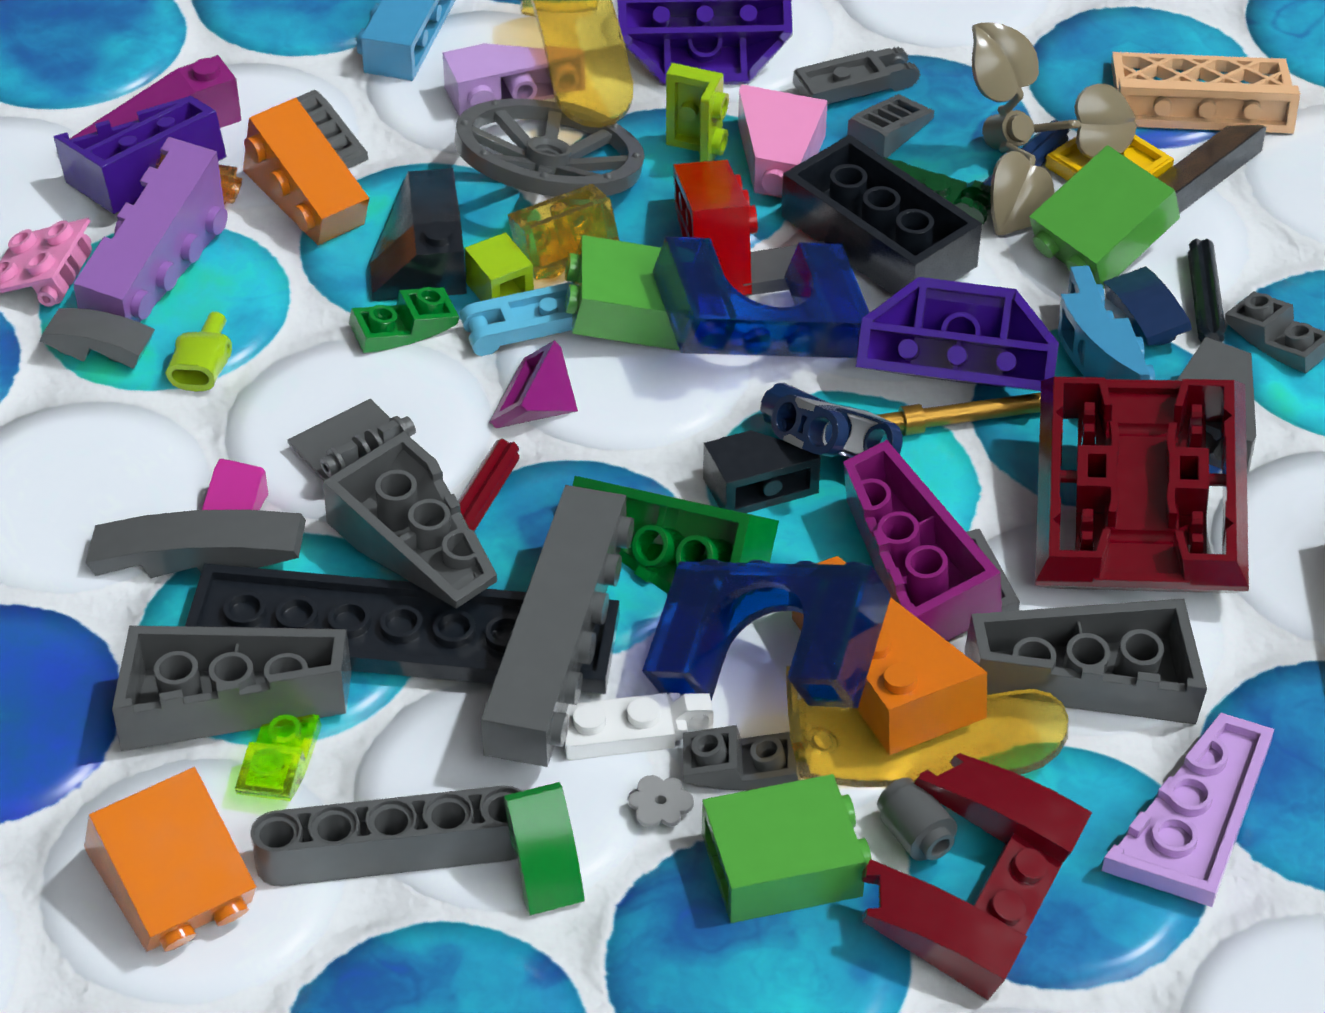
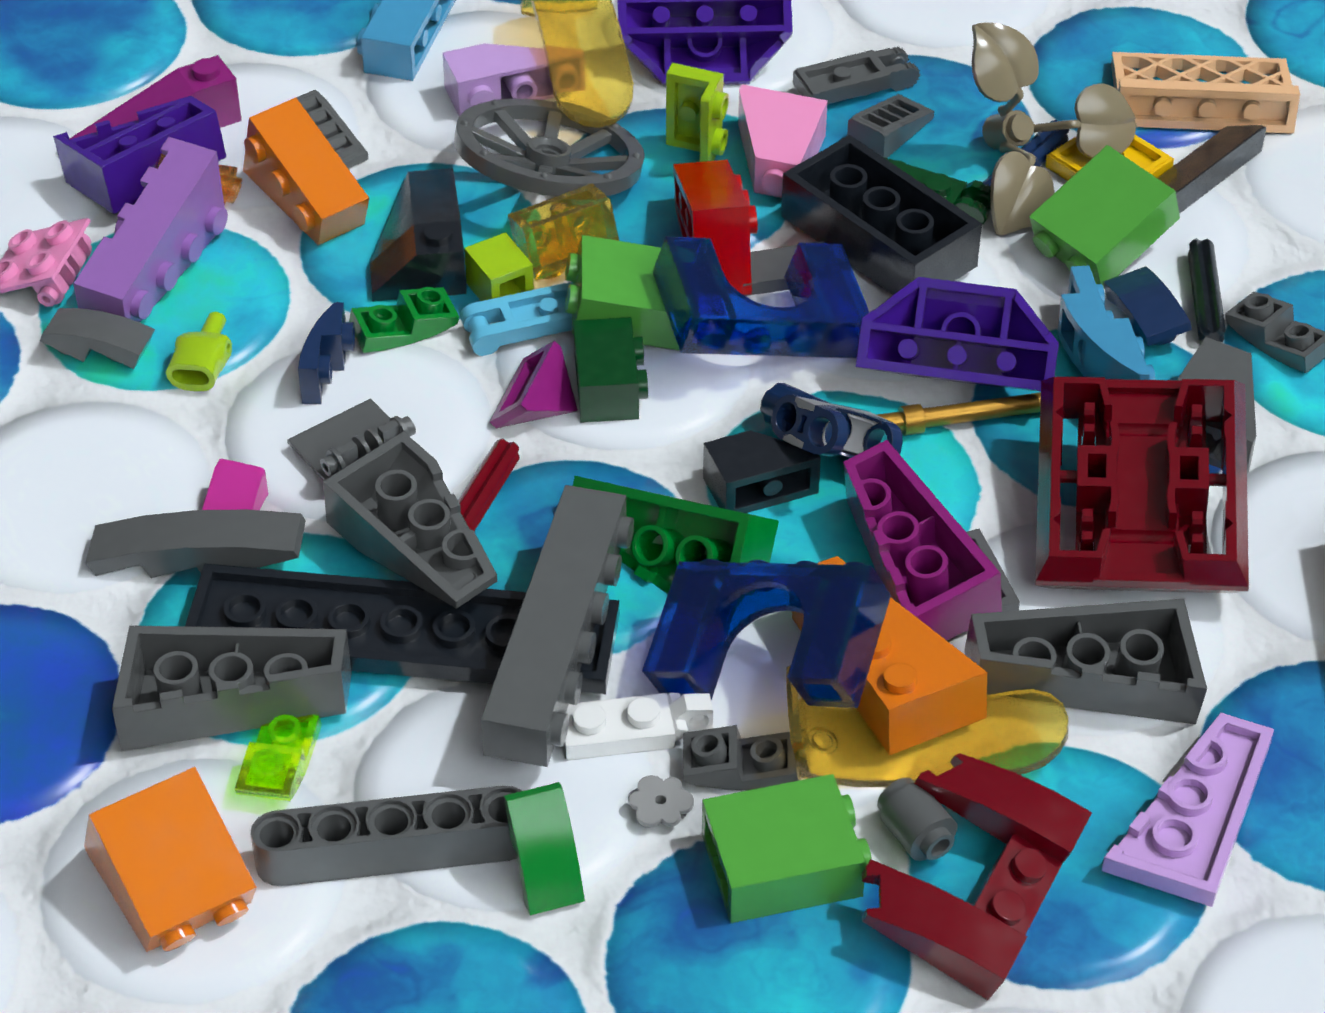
(324, 352): none -> dark blue slope
(607, 369): none -> dark green piece

